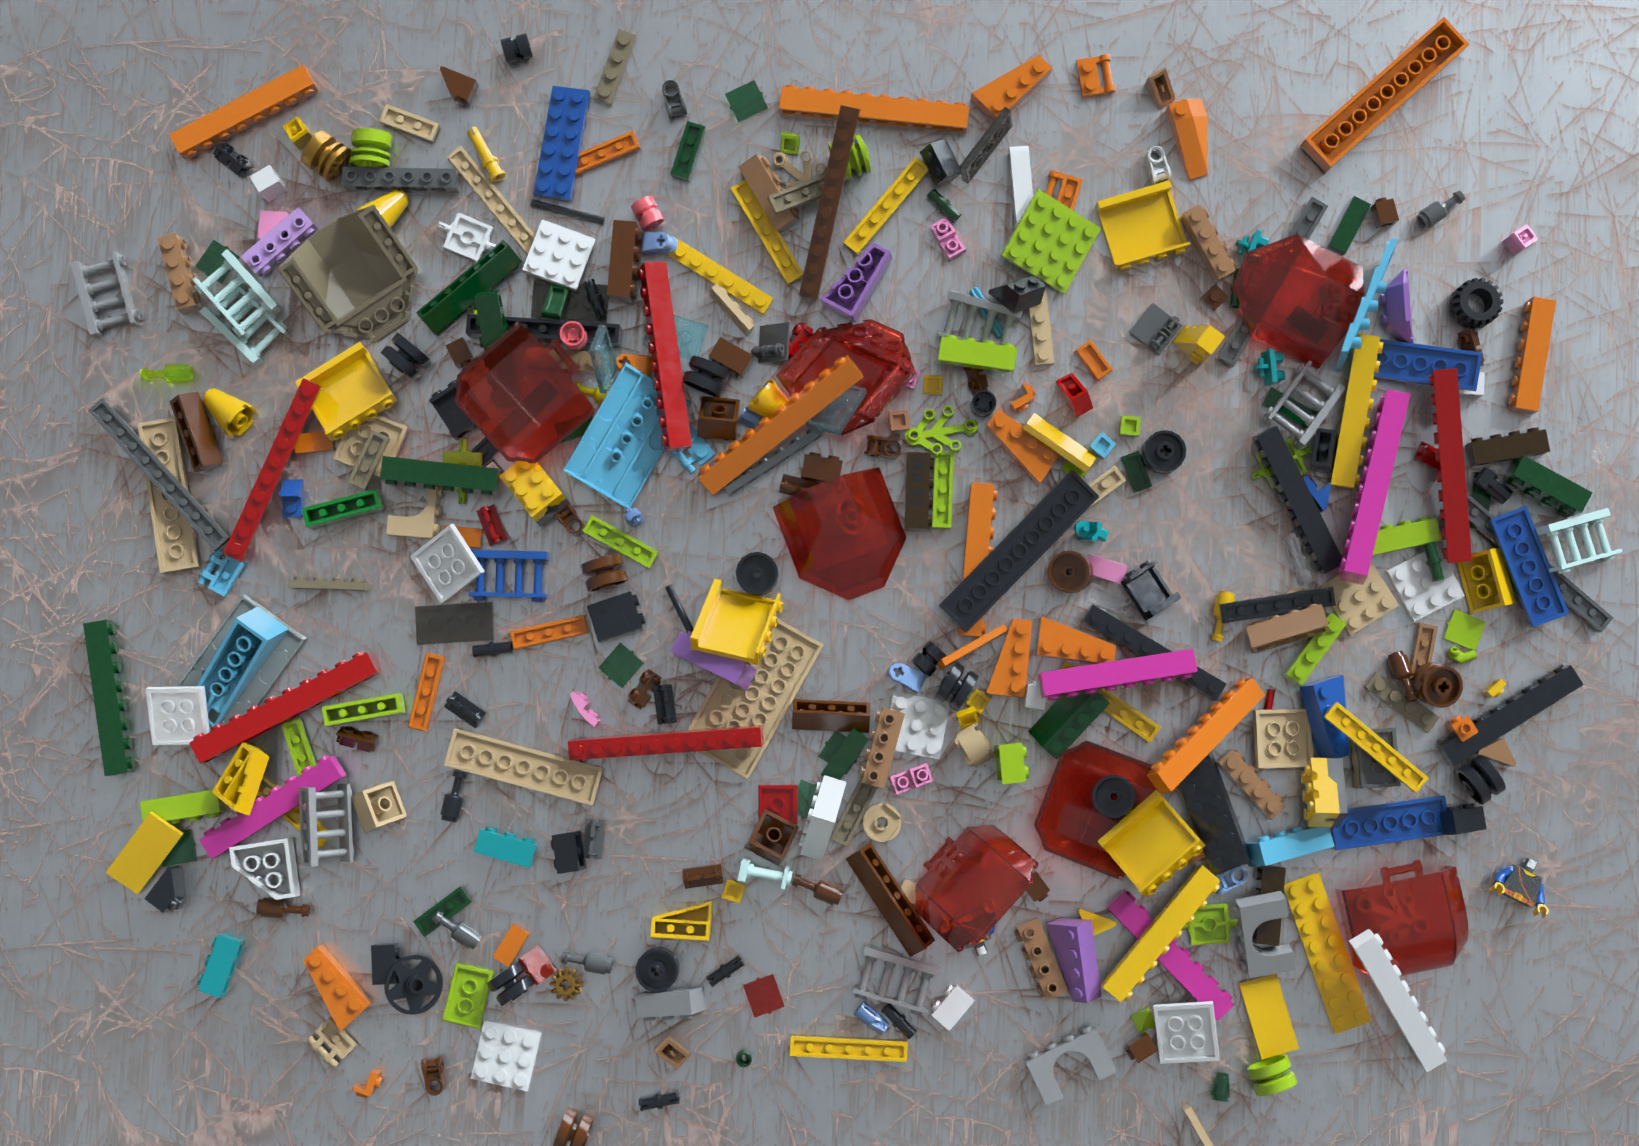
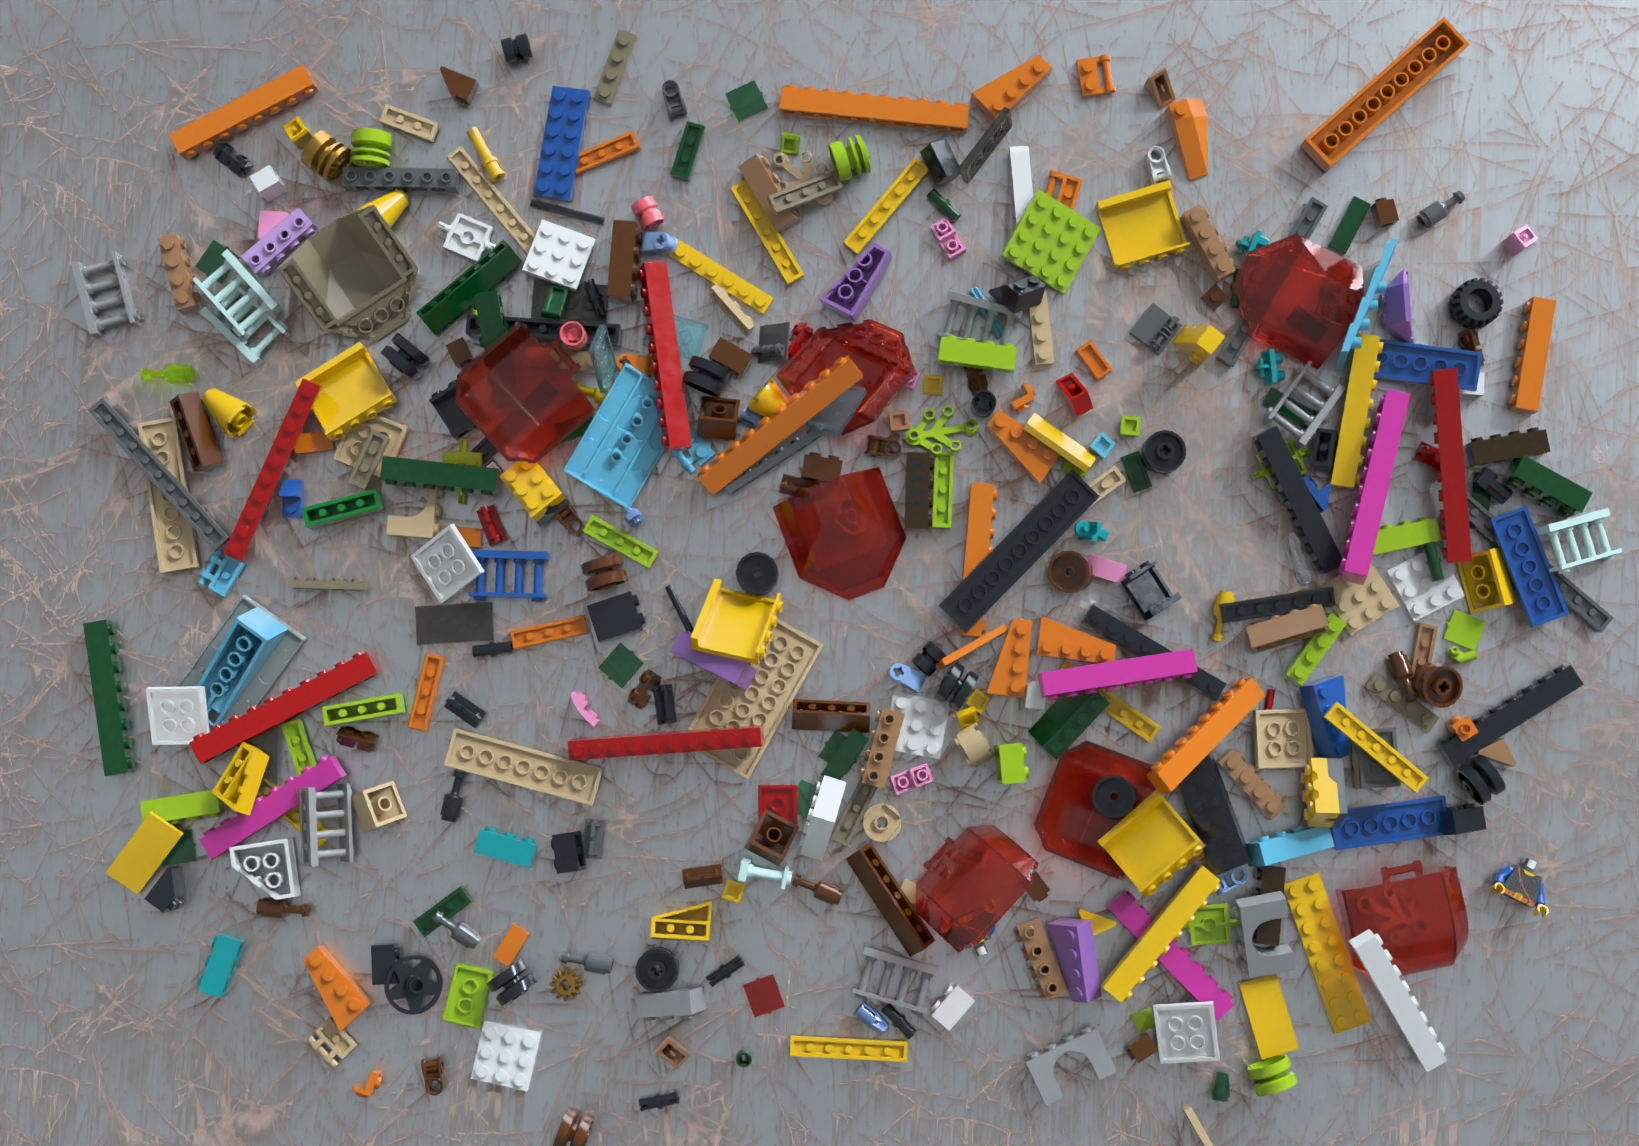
(537, 964): clear red piece -> none
(829, 201): reddish brown brick -> none
(1495, 688): yellow plate -> none

